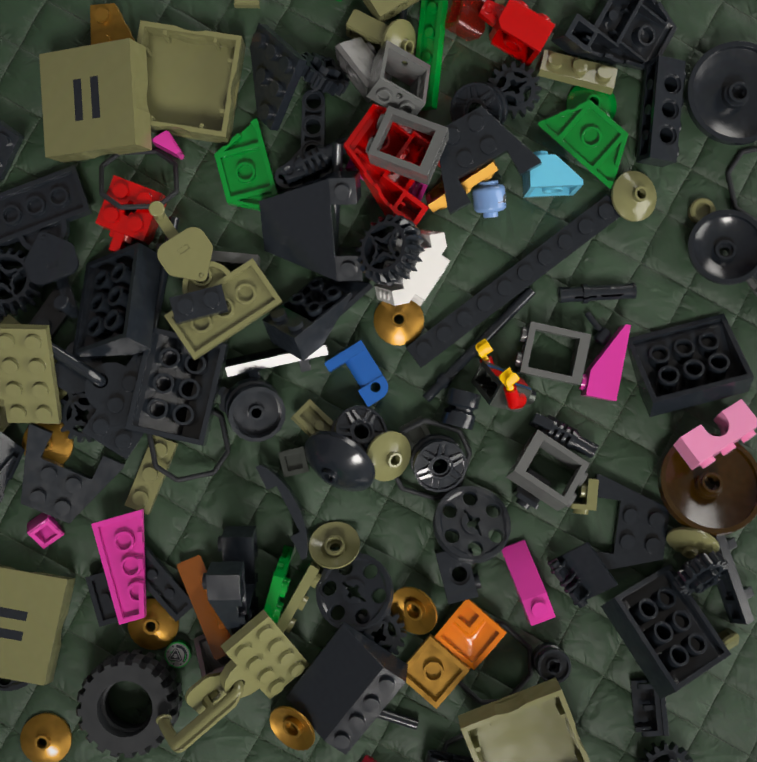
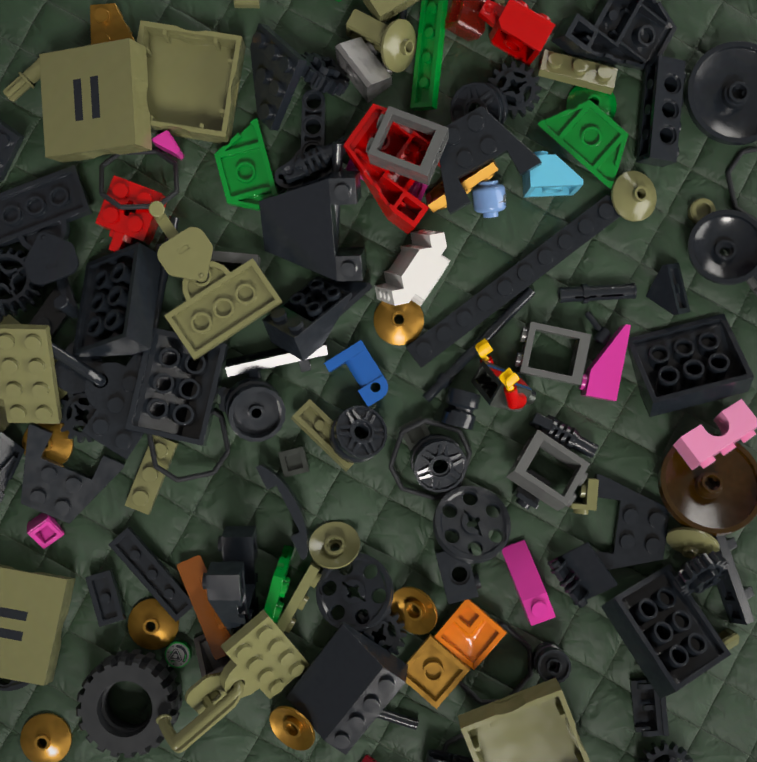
(23, 82): none -> olive axle
(123, 560): dark pink wing -> none
(198, 304): black plate -> none
(339, 461): black dish -> none
(383, 449): olive dish -> none
(404, 243): black gear -> none
(413, 73): dark grey window -> none
(669, 290): none -> black slope

